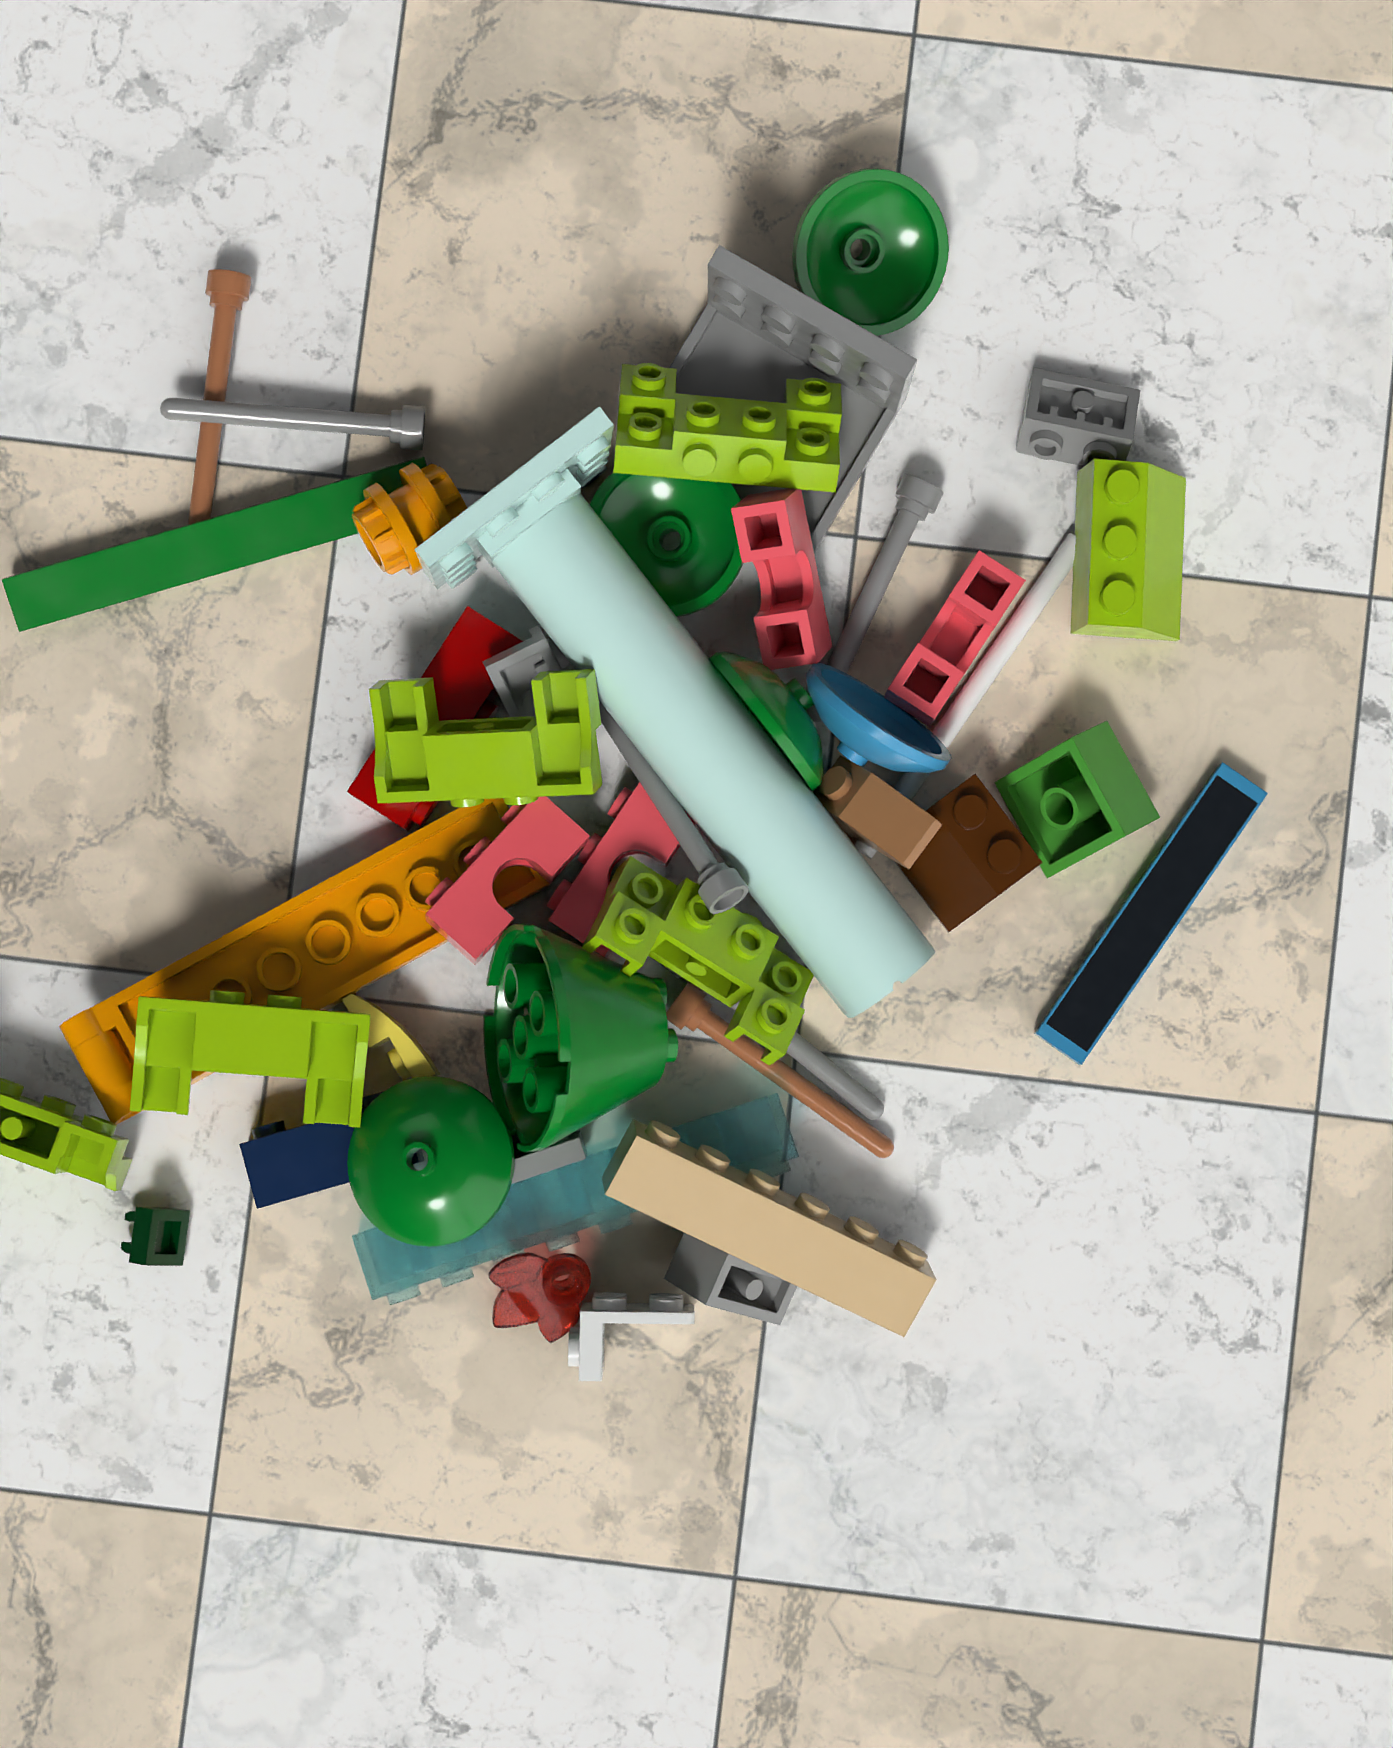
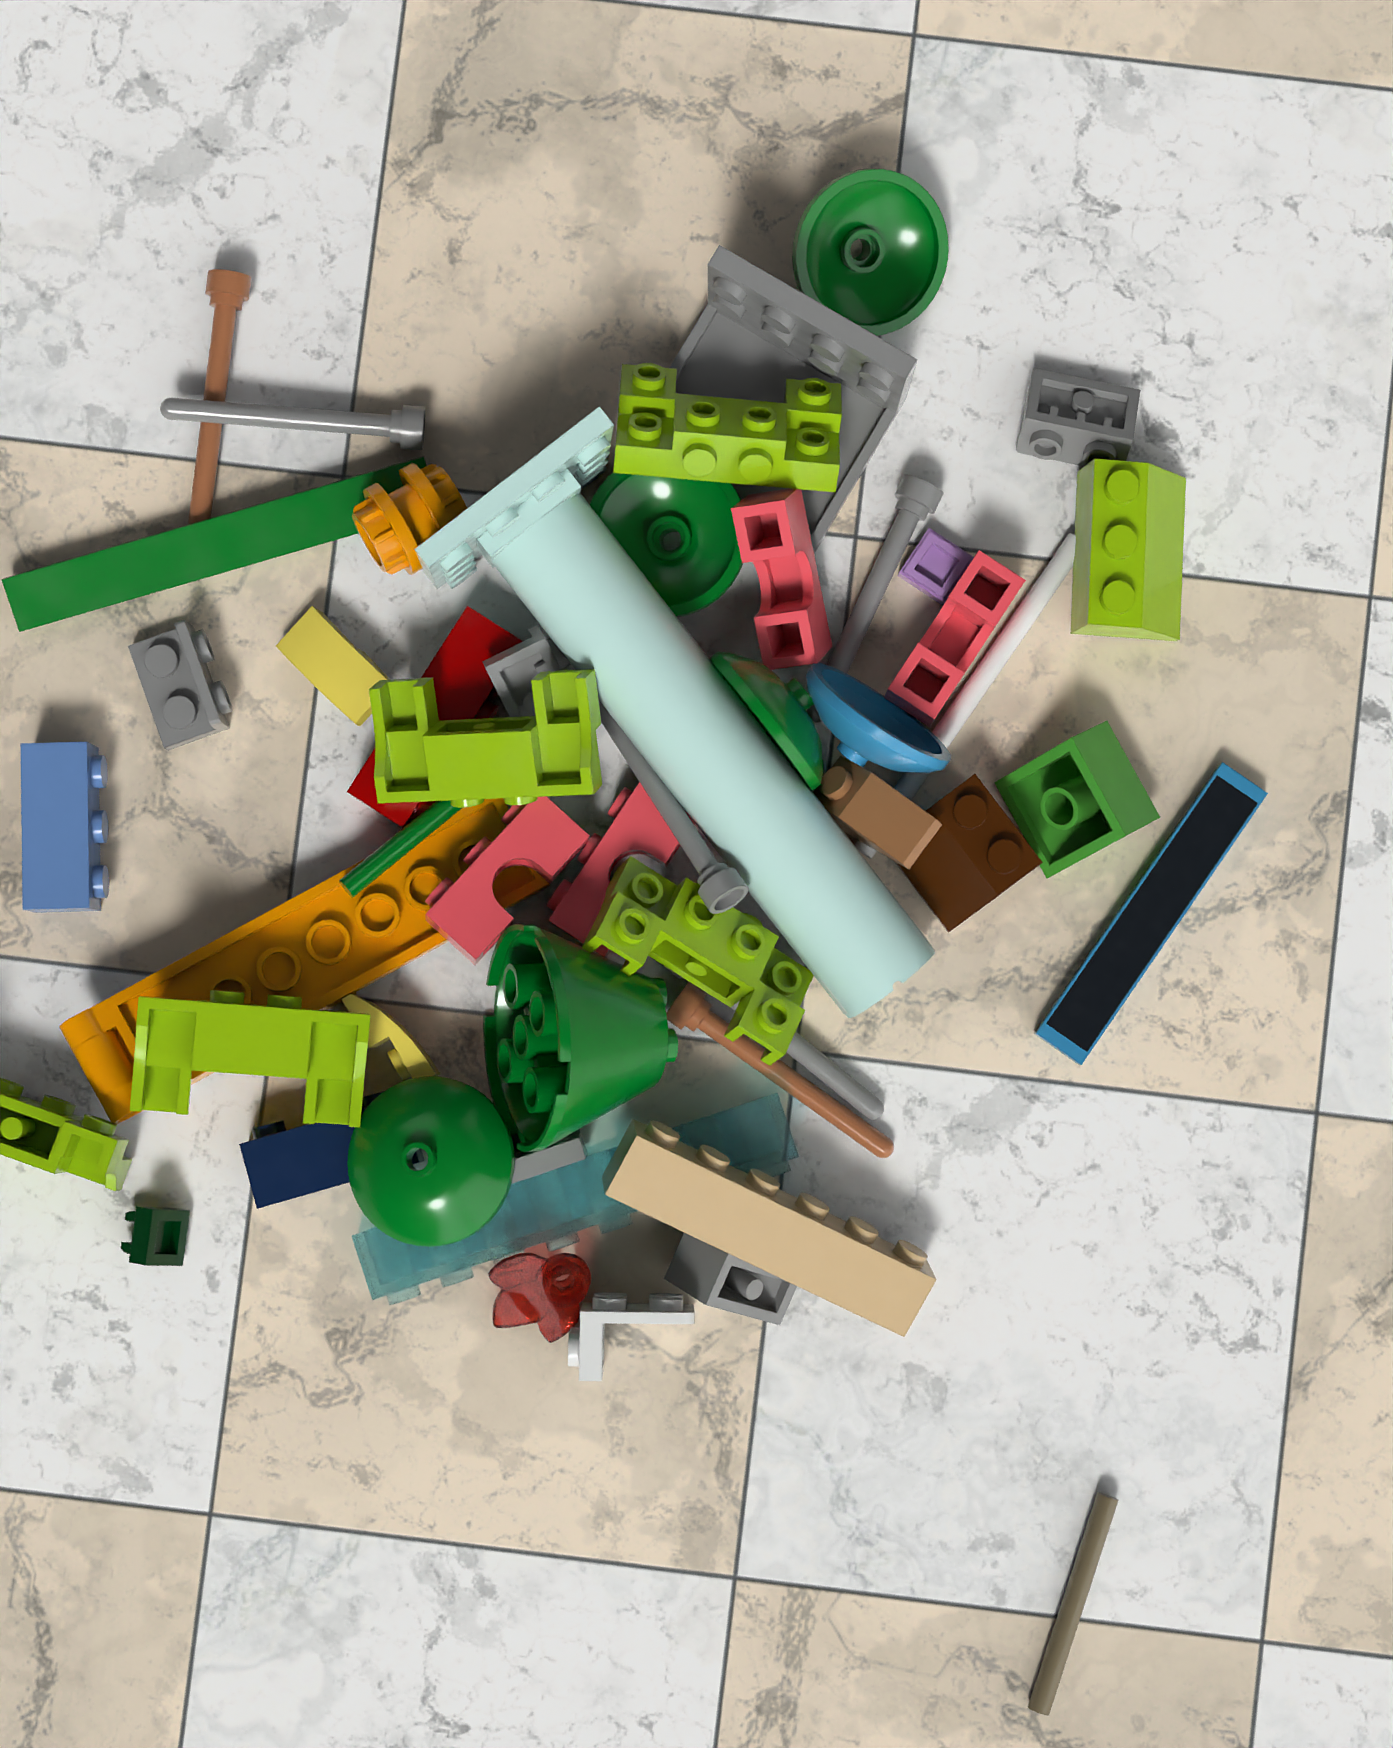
(63, 827): none -> medium blue brick
(180, 685): none -> light grey bracket
(332, 664): none -> light yellow slope
(397, 847): none -> green bar
(935, 566): none -> lavender tile
(1073, 1604): none -> dark tan bar

